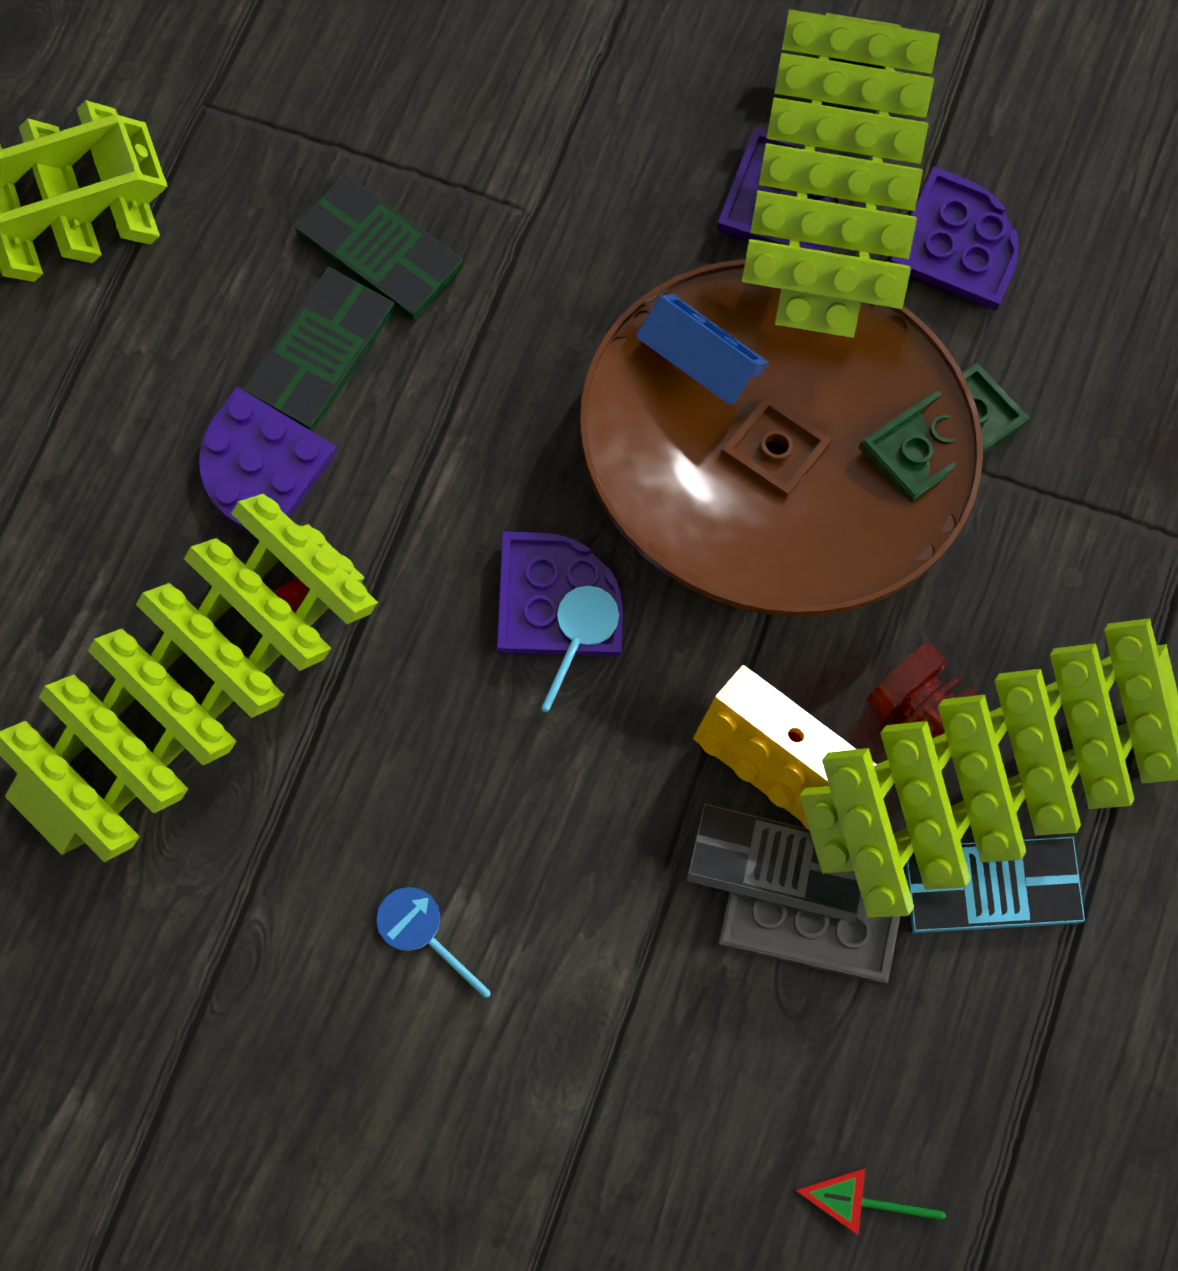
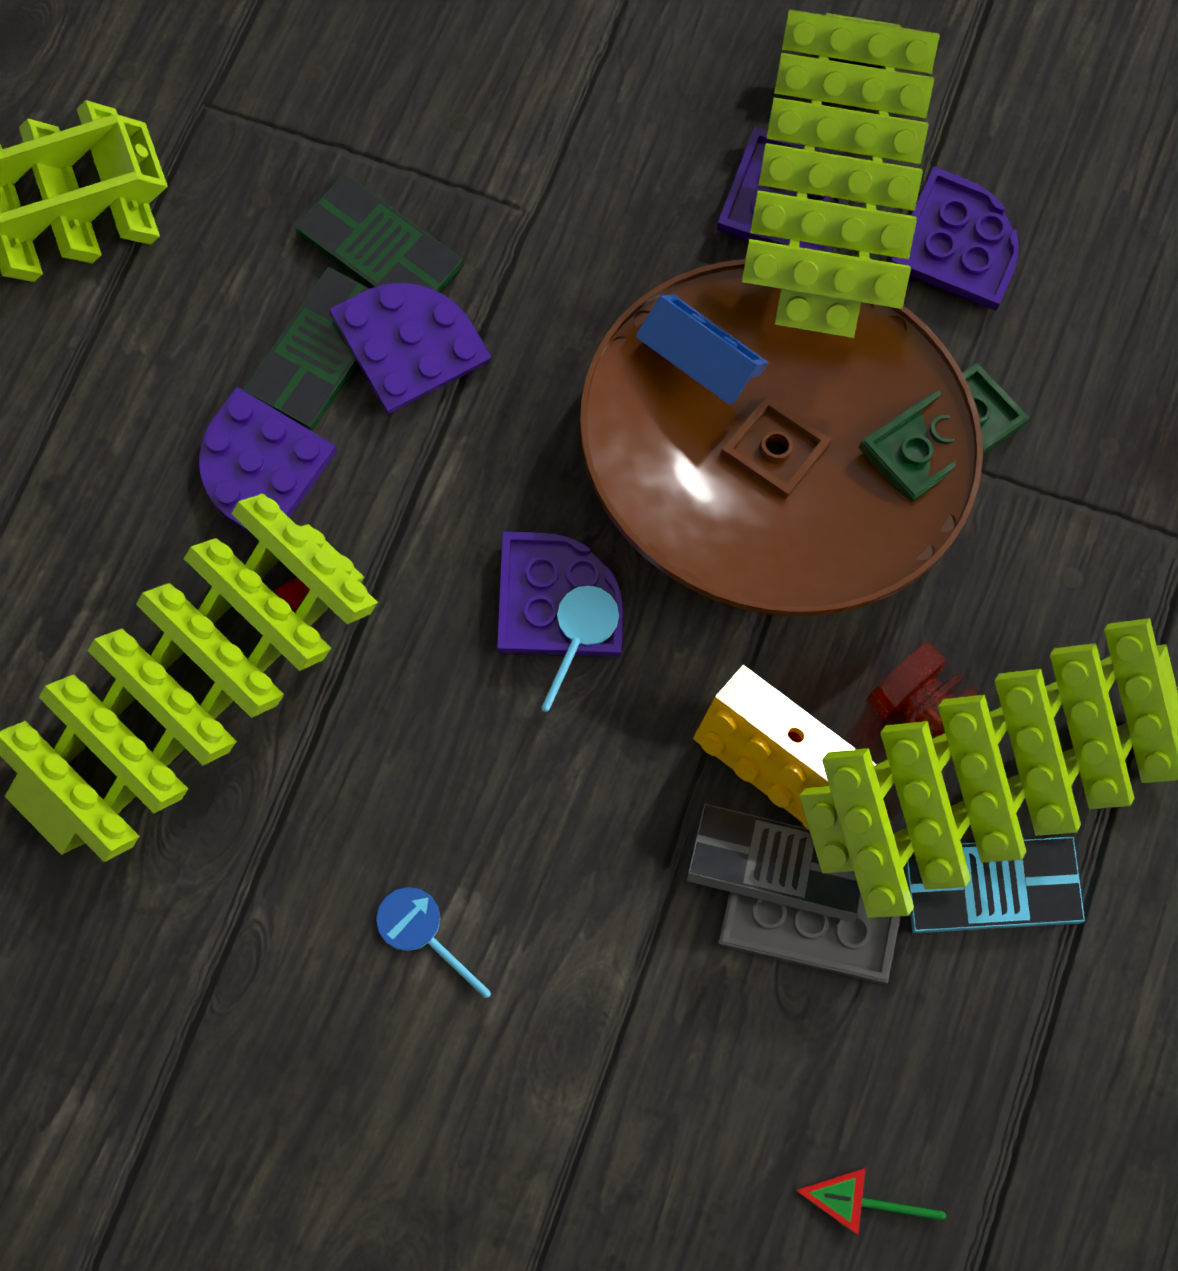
(408, 341): none -> dark purple plate

